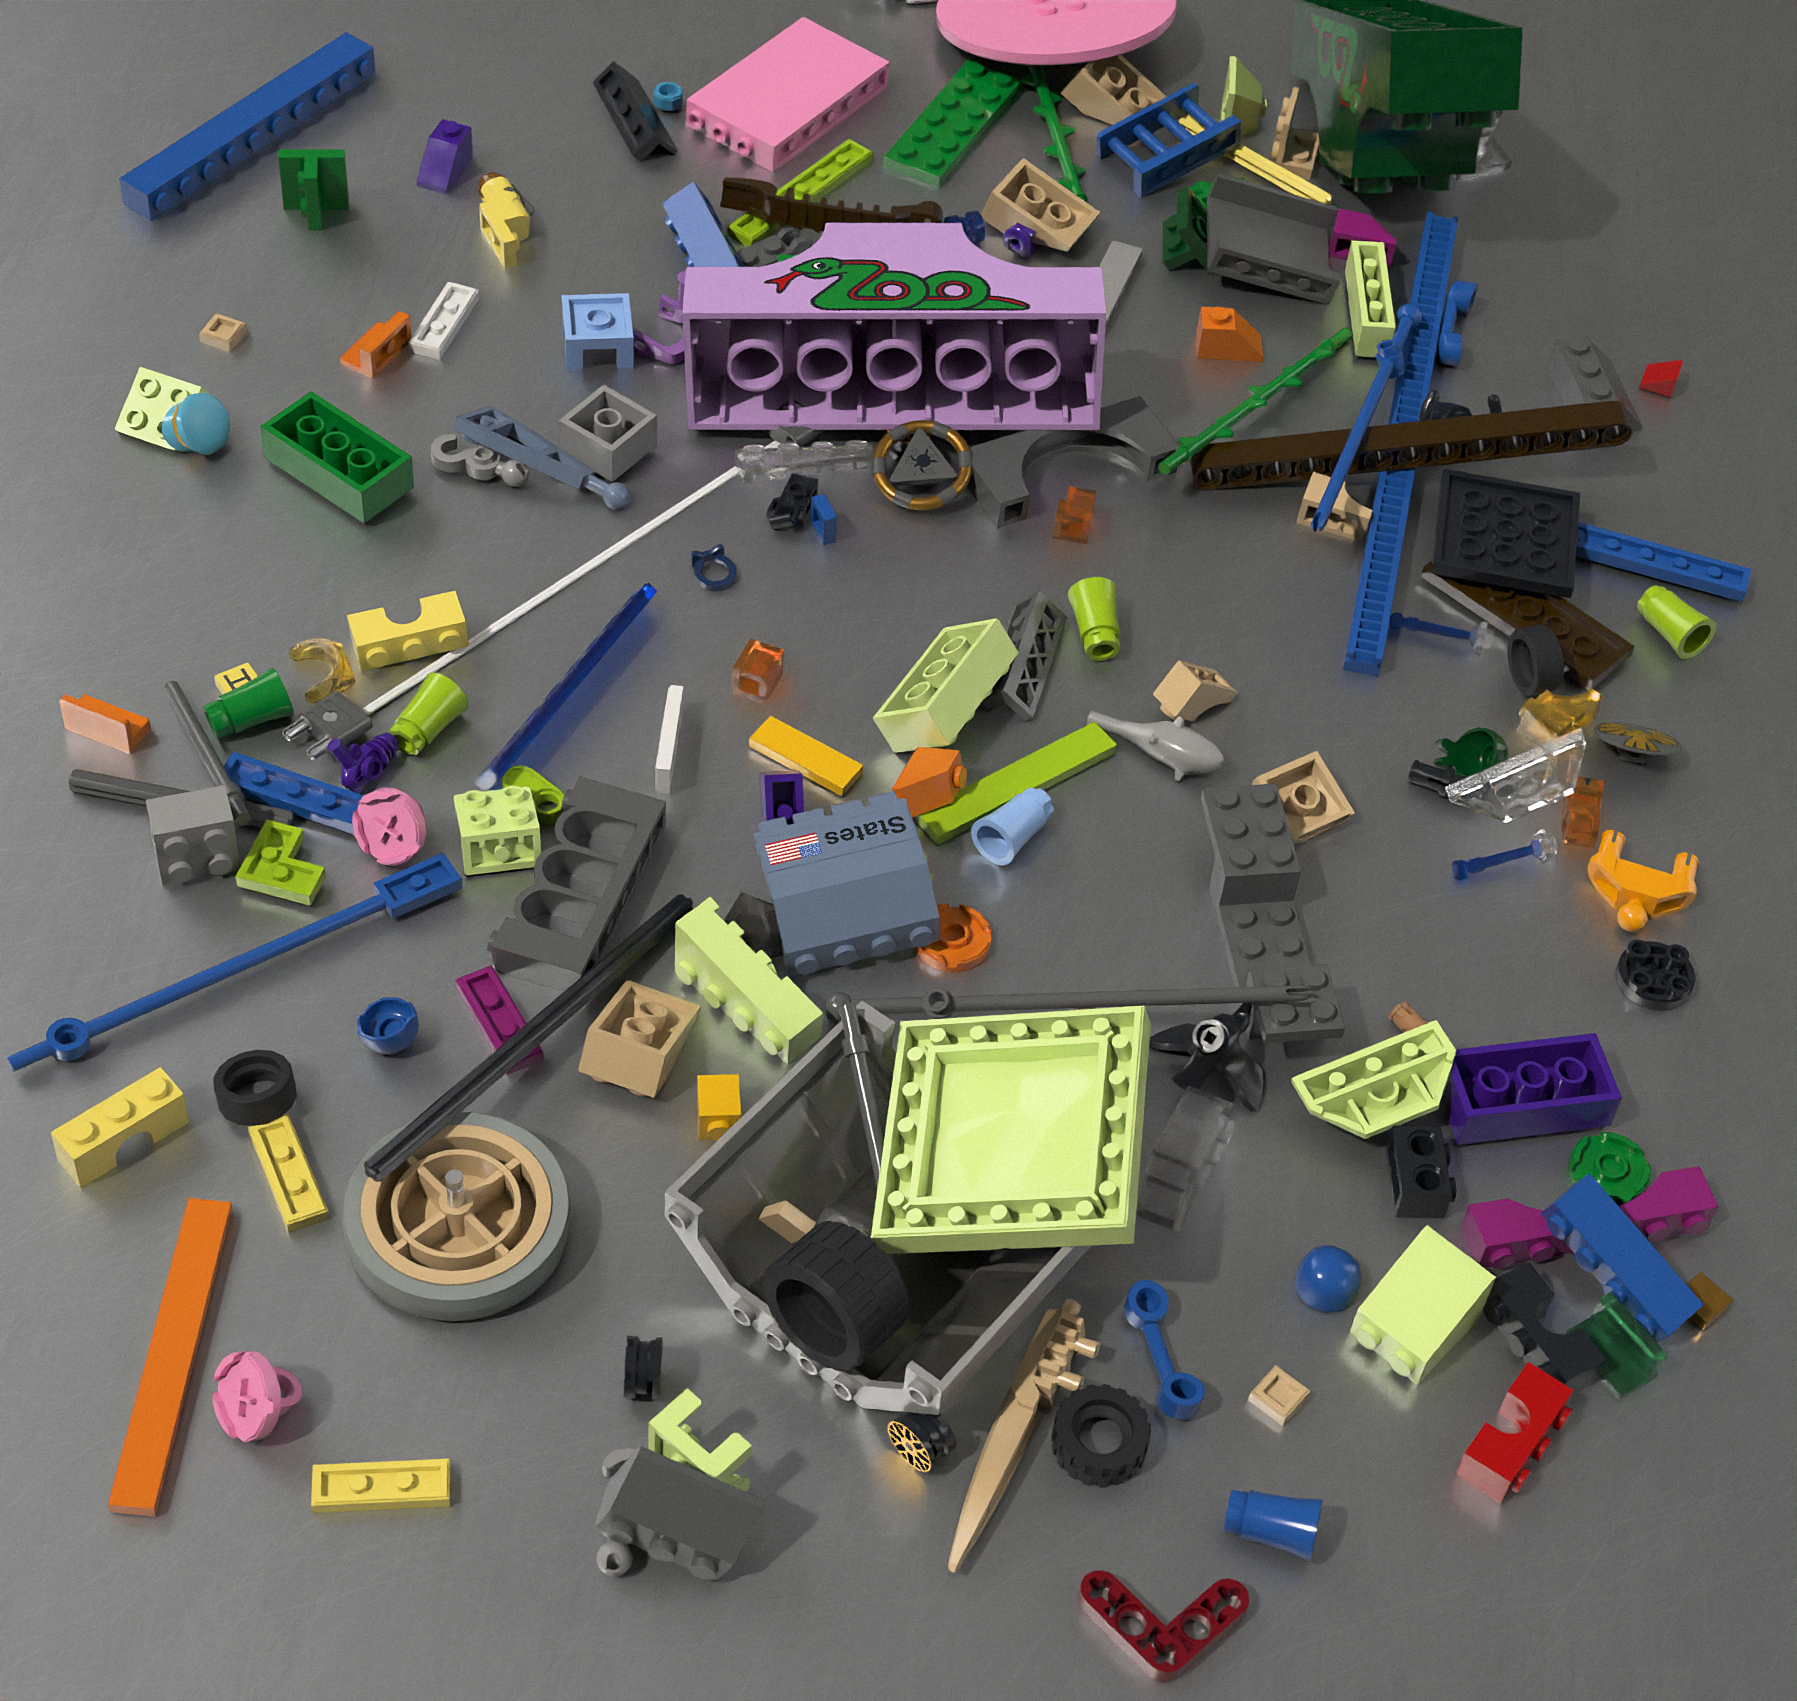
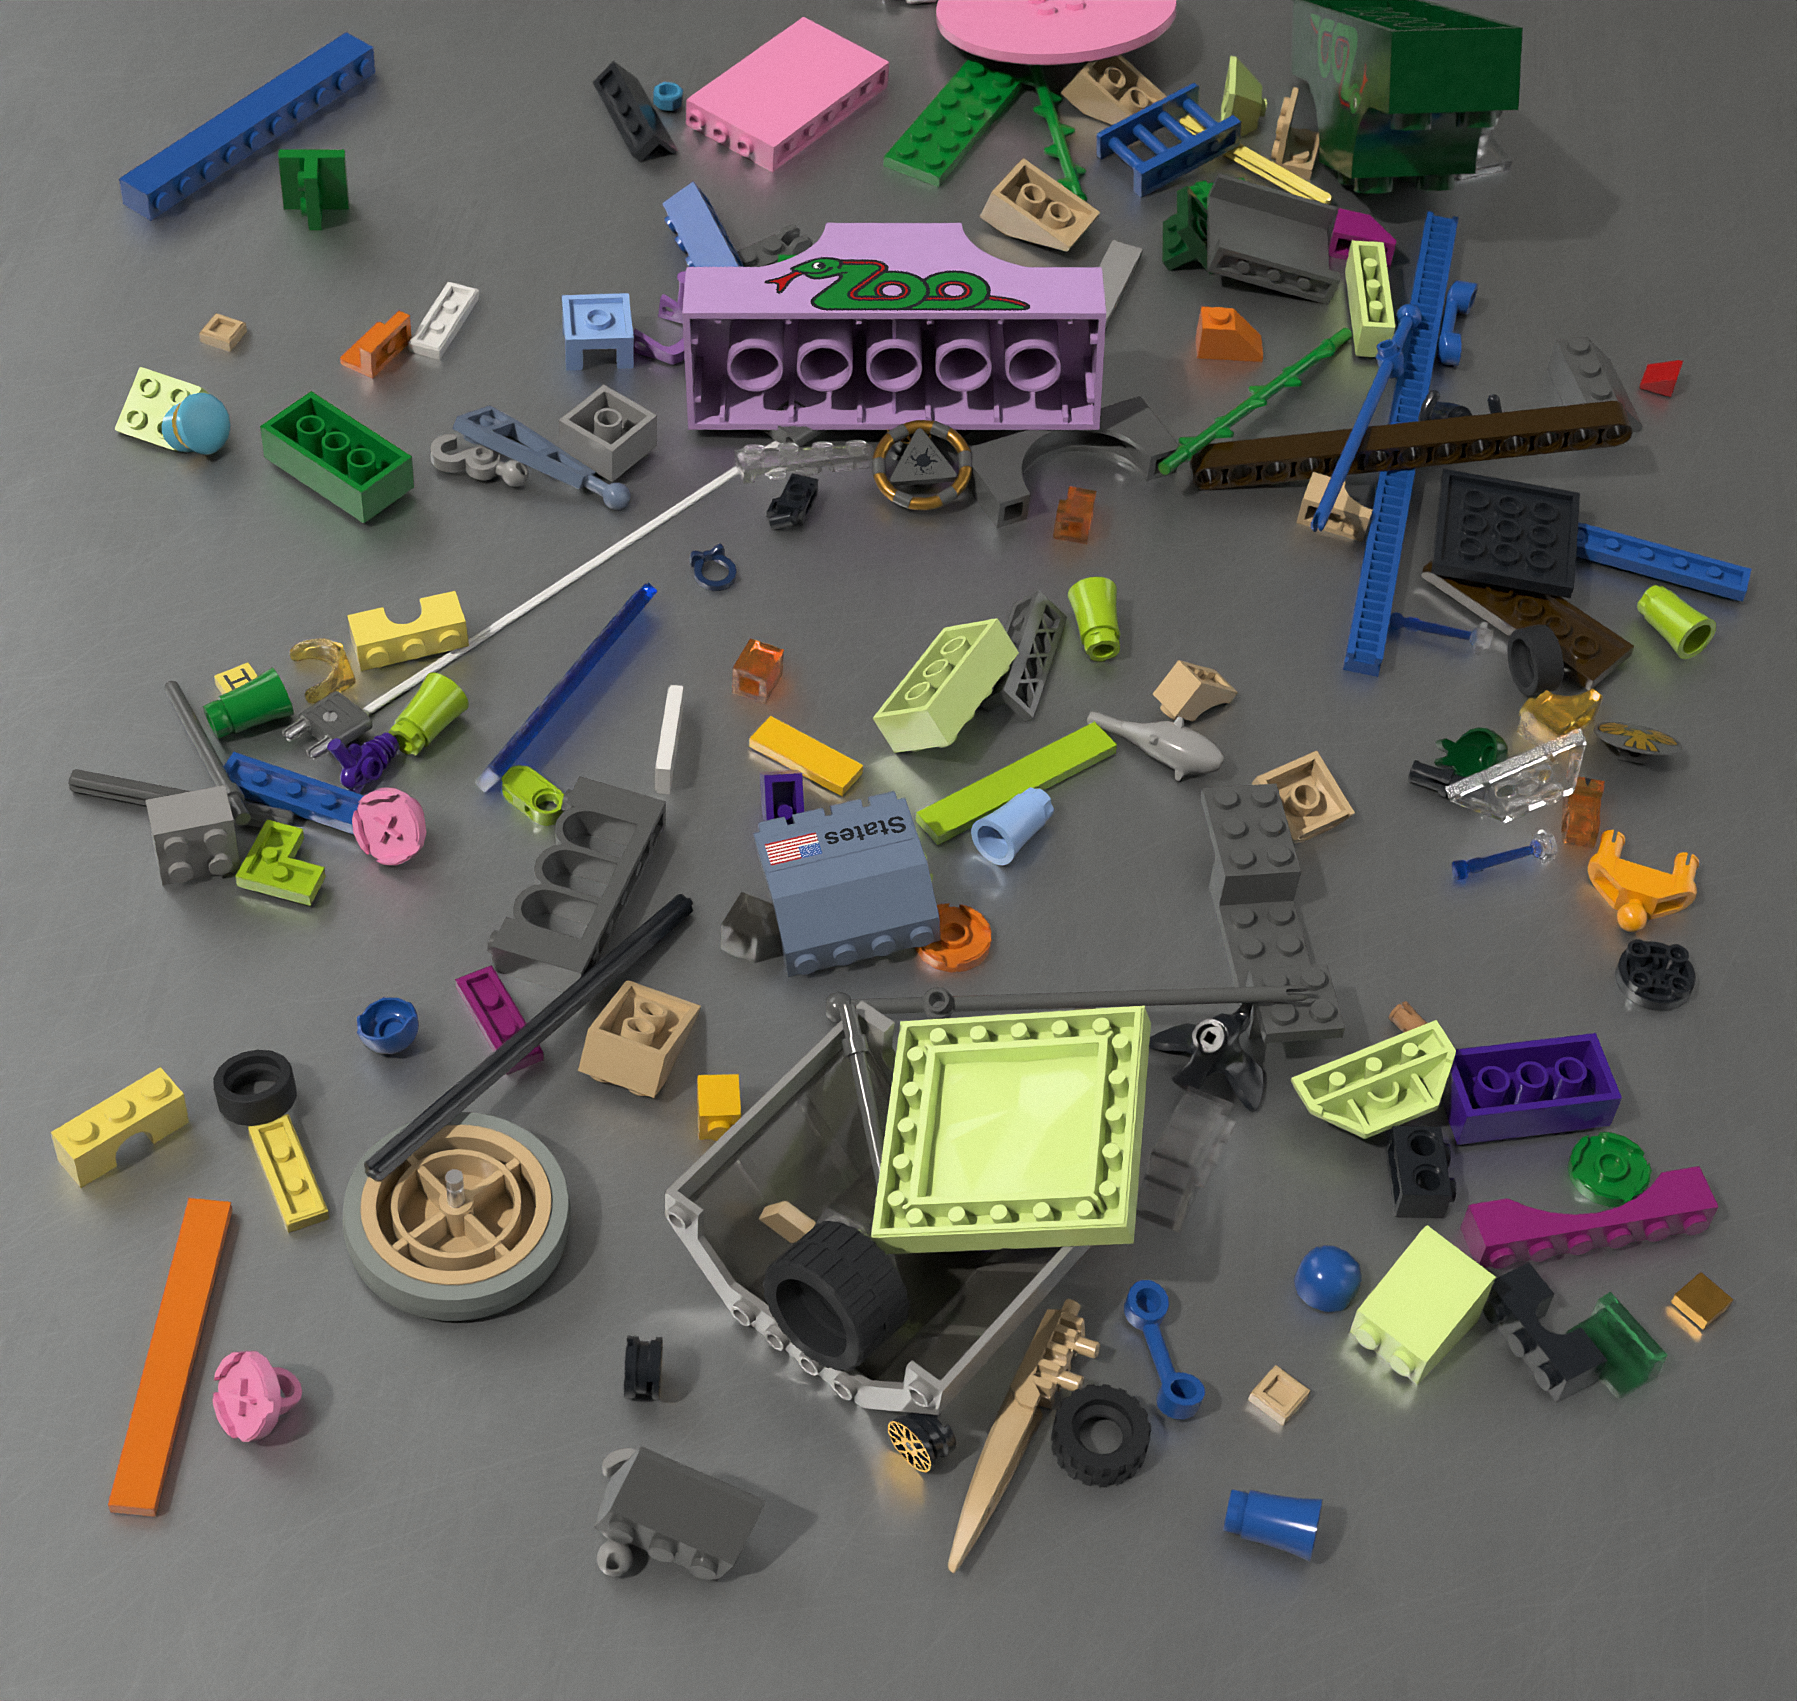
(104, 722): panel -> none
(380, 1485): light yellow tile -> none
(395, 893): blue bar -> none
(445, 156): dark purple slope -> none
(498, 830): yellowish green bracket -> none
(503, 217): light yellow plate -> none
(682, 1446): yellowish green panel -> none
(744, 983): yellowish green wedge -> none
(762, 200): dark brown piece -> none
(816, 181): lime tile -> none
(823, 519): blue tile -> none
(931, 779): orange slope -> none
(972, 225): clear blue wheel -> none
(1020, 239): dark purple piece -> none
(1168, 1638): dark red beam -> none
(1499, 1459): red arch -> none
(1621, 1257): blue brick -> none

